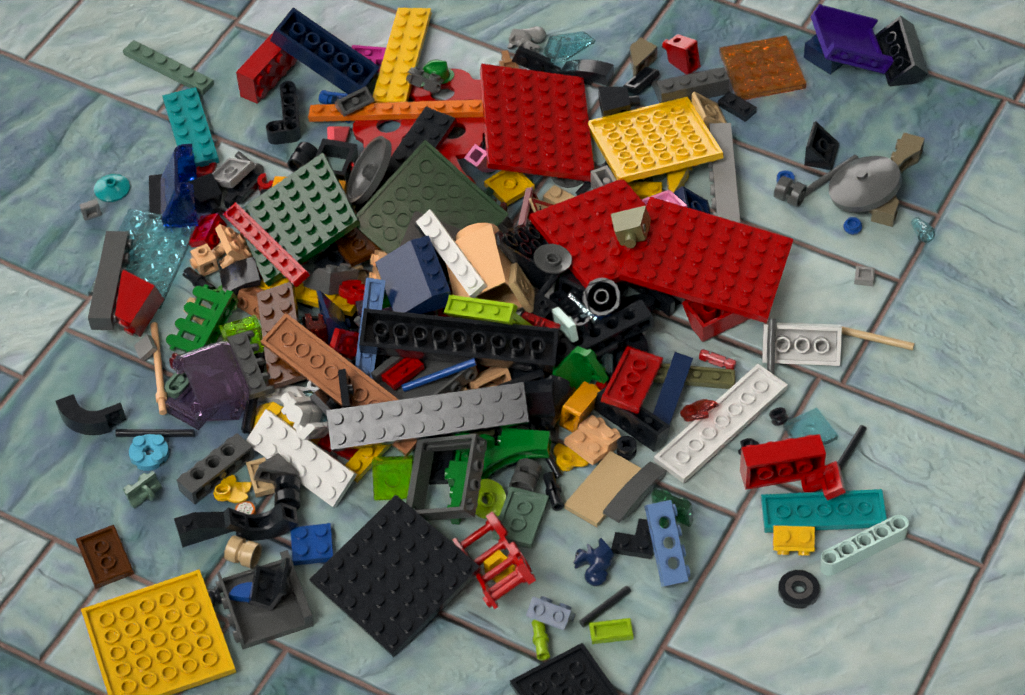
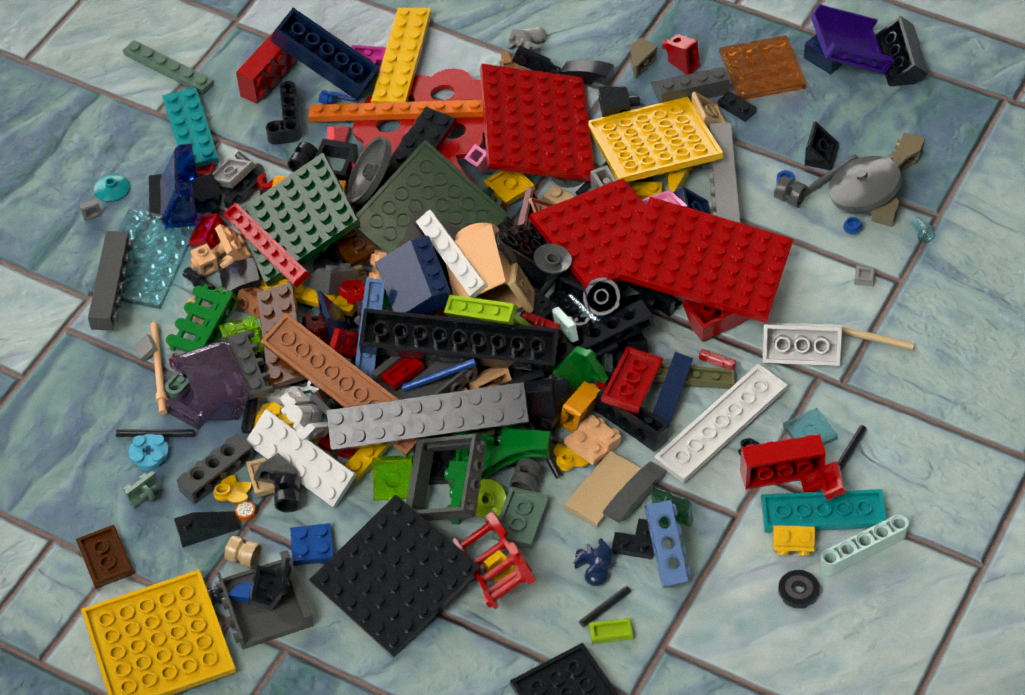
(87, 421): black arch -> none
(136, 303): red slope -> none
(262, 526): black arch -> none
(346, 388): black plate -> none
(354, 101): dark grey slope -> none
(431, 80): dark grey hinge -> none
(440, 68): green piece -> none
(540, 640): lime pin -> none
(549, 613): sand blue bracket -> none
(553, 490): black pin -> none
(565, 46): clear light blue slope -> none
(628, 452): black wheel -> none
(631, 225): olive torso -> none
(641, 80): black tile -> none
(698, 410): clear red plate -> none
(771, 345): dark grey bar -> none
(778, 416): black bush -> none

